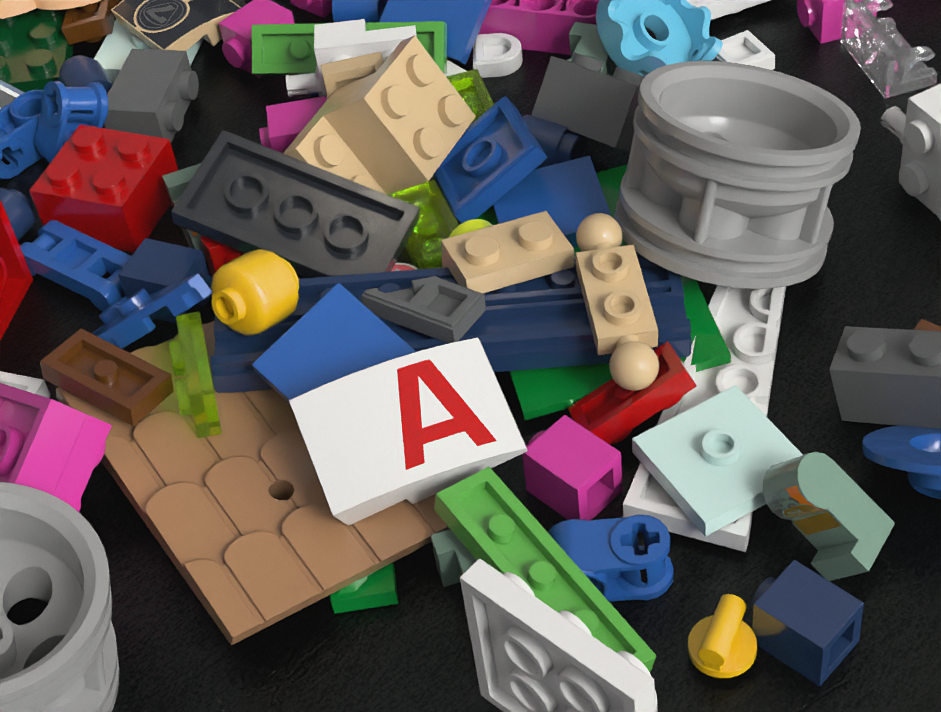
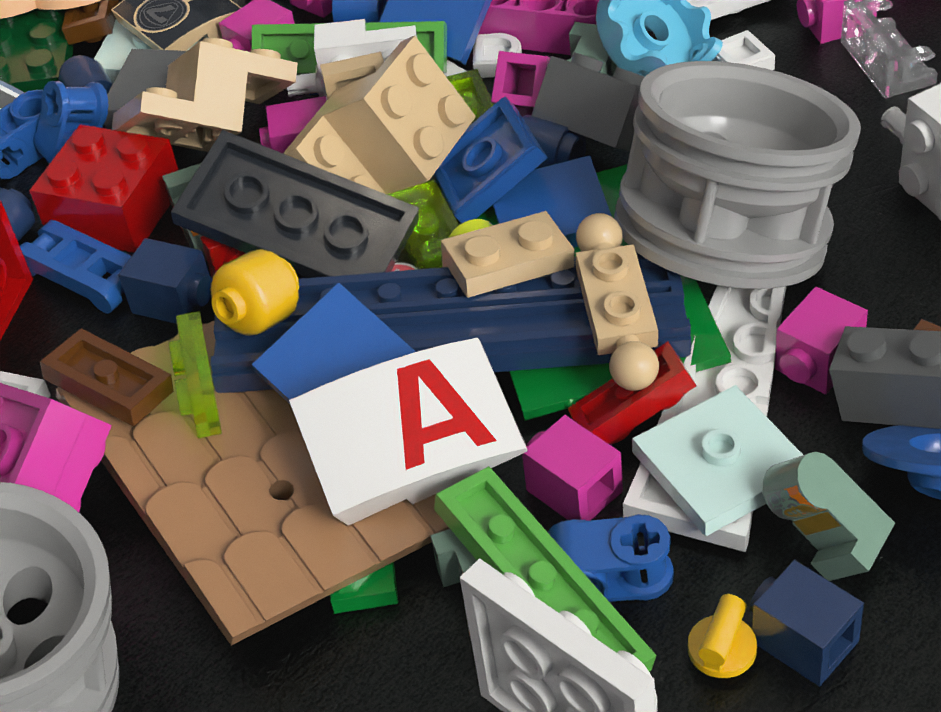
(133, 316): blue wing -> none
(206, 94): none -> tan bracket
(429, 307): dark grey tile -> none
(519, 79): none -> dark pink brick
(811, 337): none -> dark pink brick

